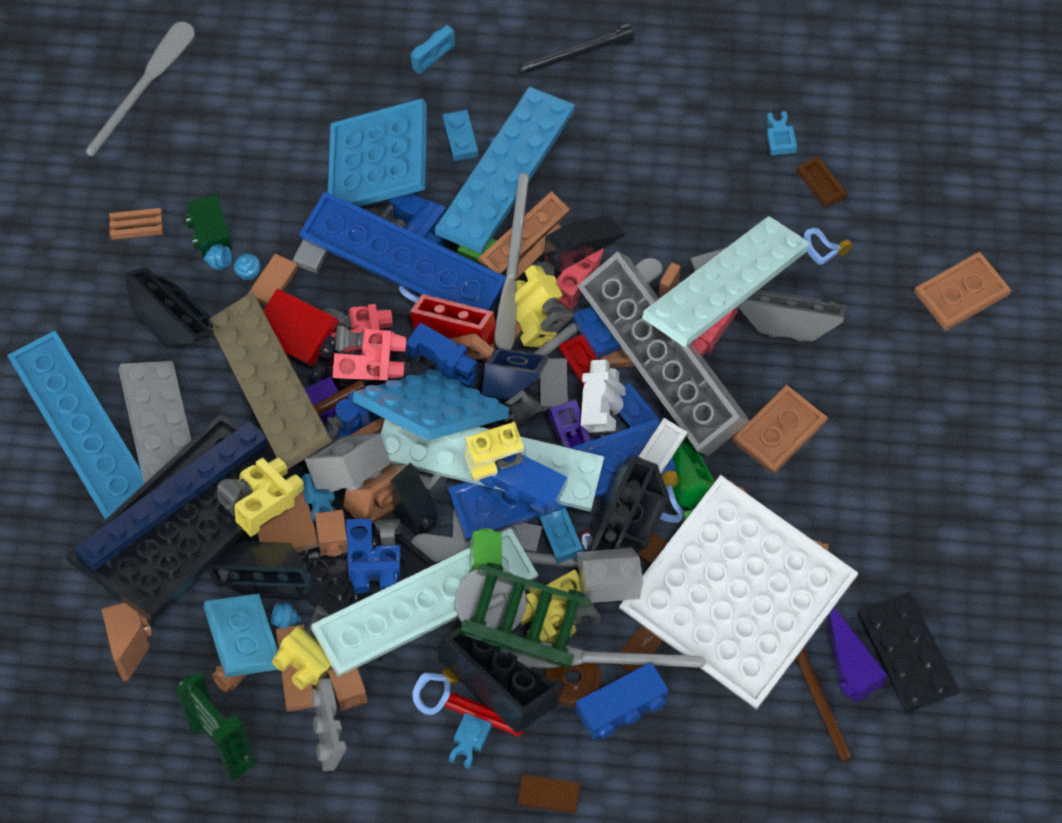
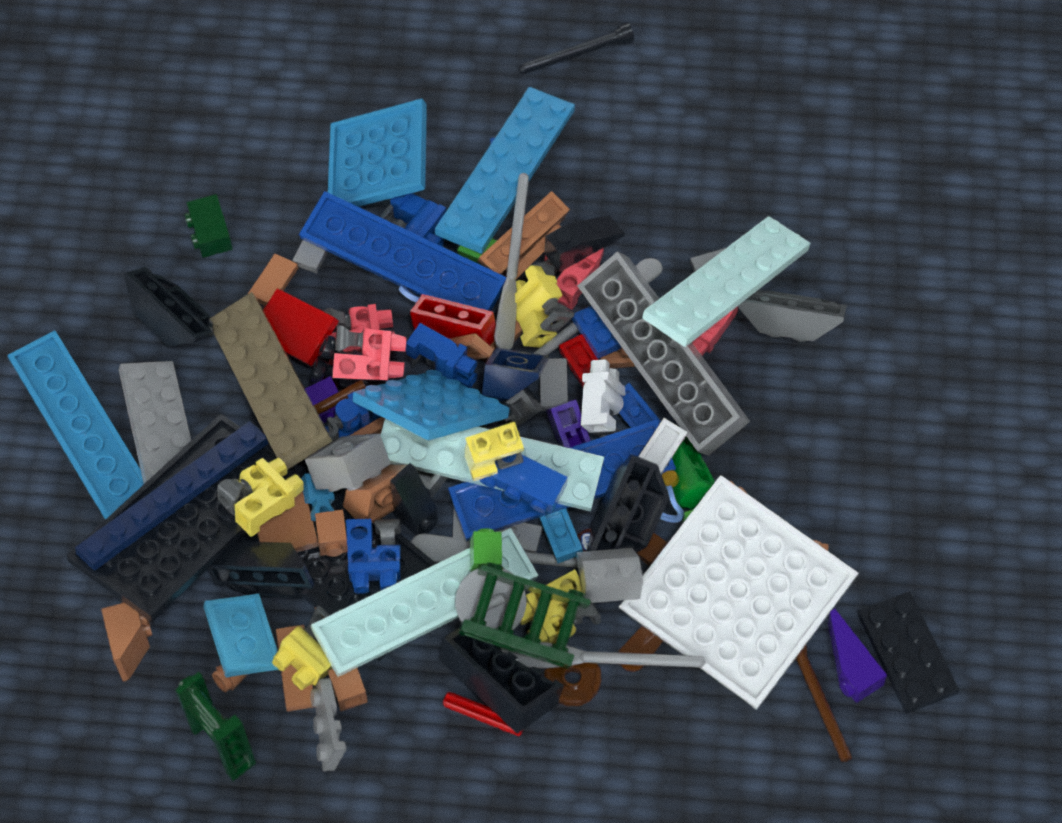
(136, 220): nougat tile -> none
(166, 53): light grey piece -> none
(218, 257): dark azure plate -> none
(247, 266): dark azure plate -> none
(284, 616): dark azure plate -> none
(432, 49): dark azure plate -> none
(449, 679): light blue piece -> none
(460, 135): dark azure plate -> none
(470, 737): dark azure plate -> none
(549, 794): reddish brown tile -> none
(622, 701): blue brick -> none
(670, 279): nougat tile -> none
(779, 136): dark azure plate -> none
(779, 429): nougat tile -> none
(821, 182): reddish brown tile -> none
(841, 249): light blue piece -> none
(962, 291): nougat tile -> none

